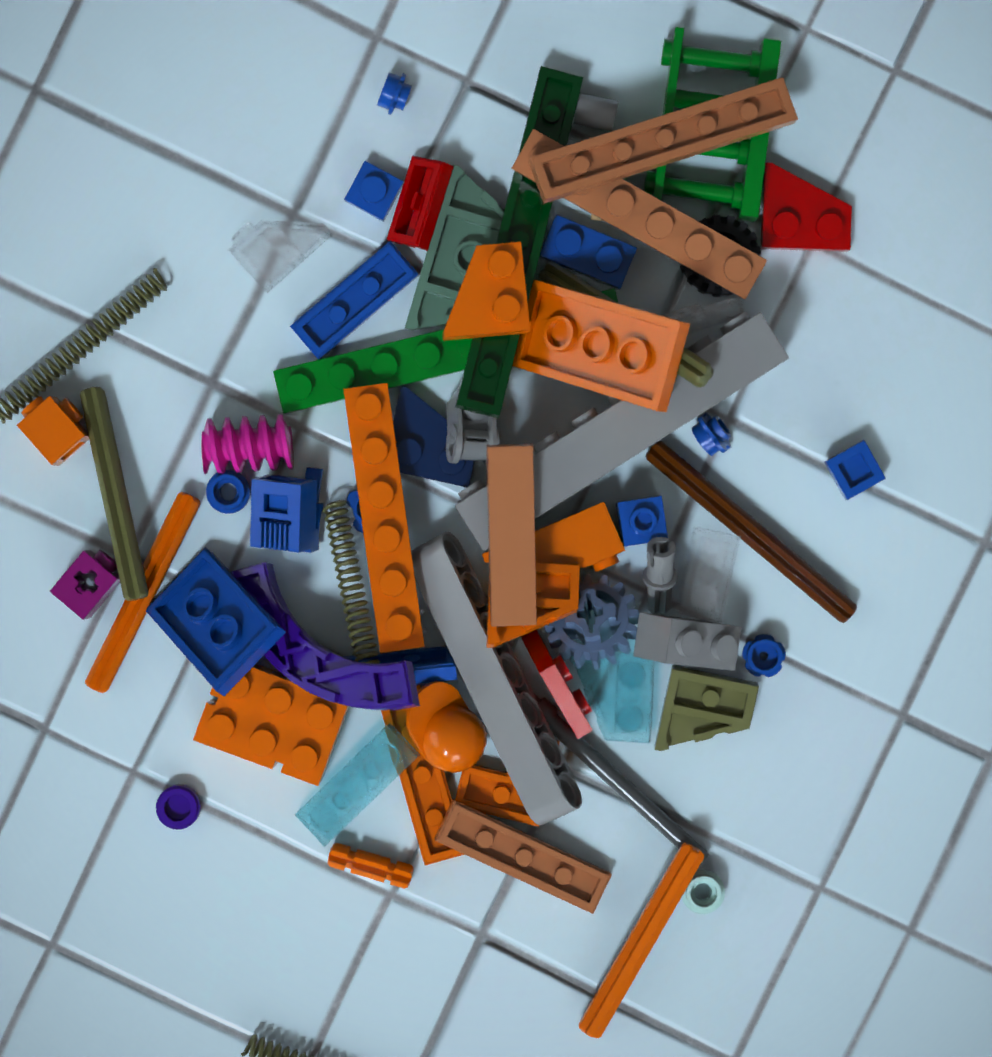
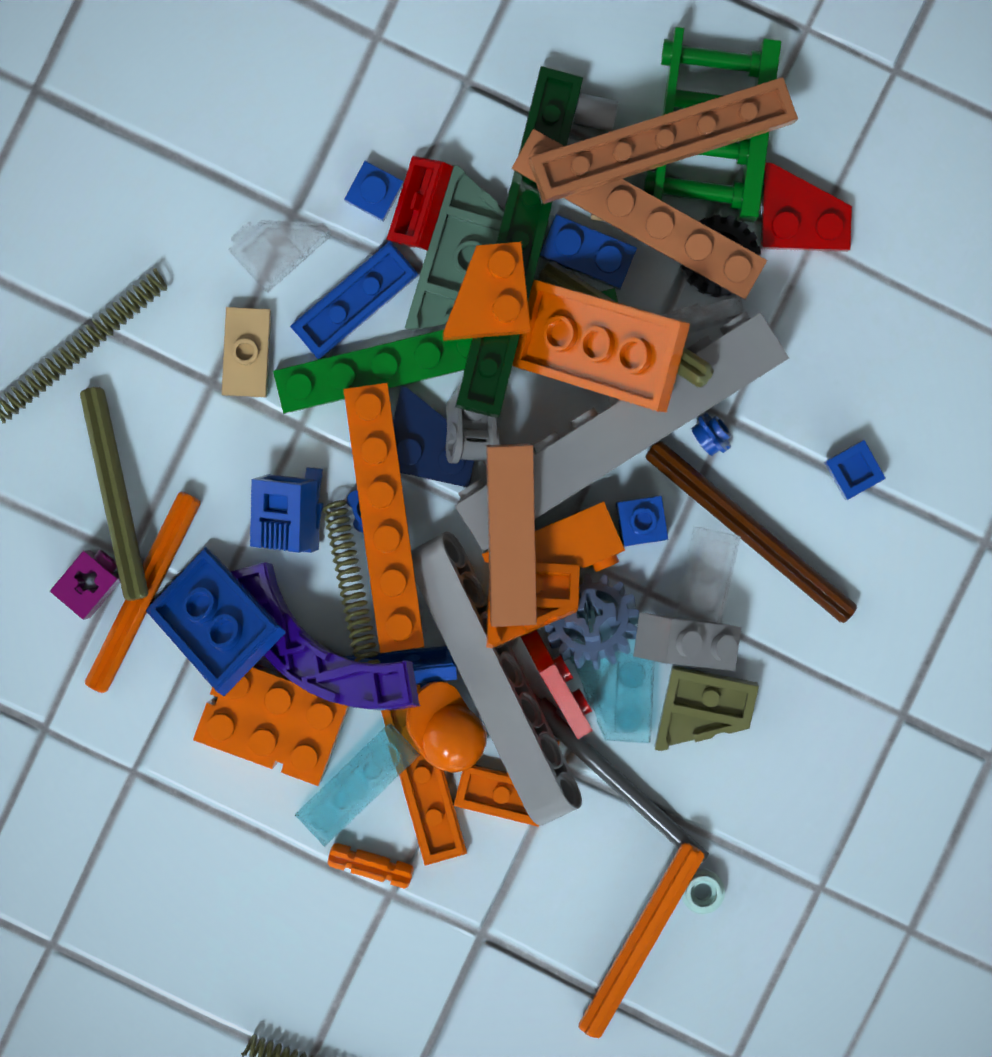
(53, 428): orange brick -> none
(178, 806): dark purple tile -> none
(214, 496): blue plate -> none
(246, 352): none -> tan plate
(246, 444): dark pink piece -> none
(394, 93): blue plate -> none
(522, 856): nougat tile -> none
(660, 574): light grey axle -> none
(768, 667): blue plate -> none

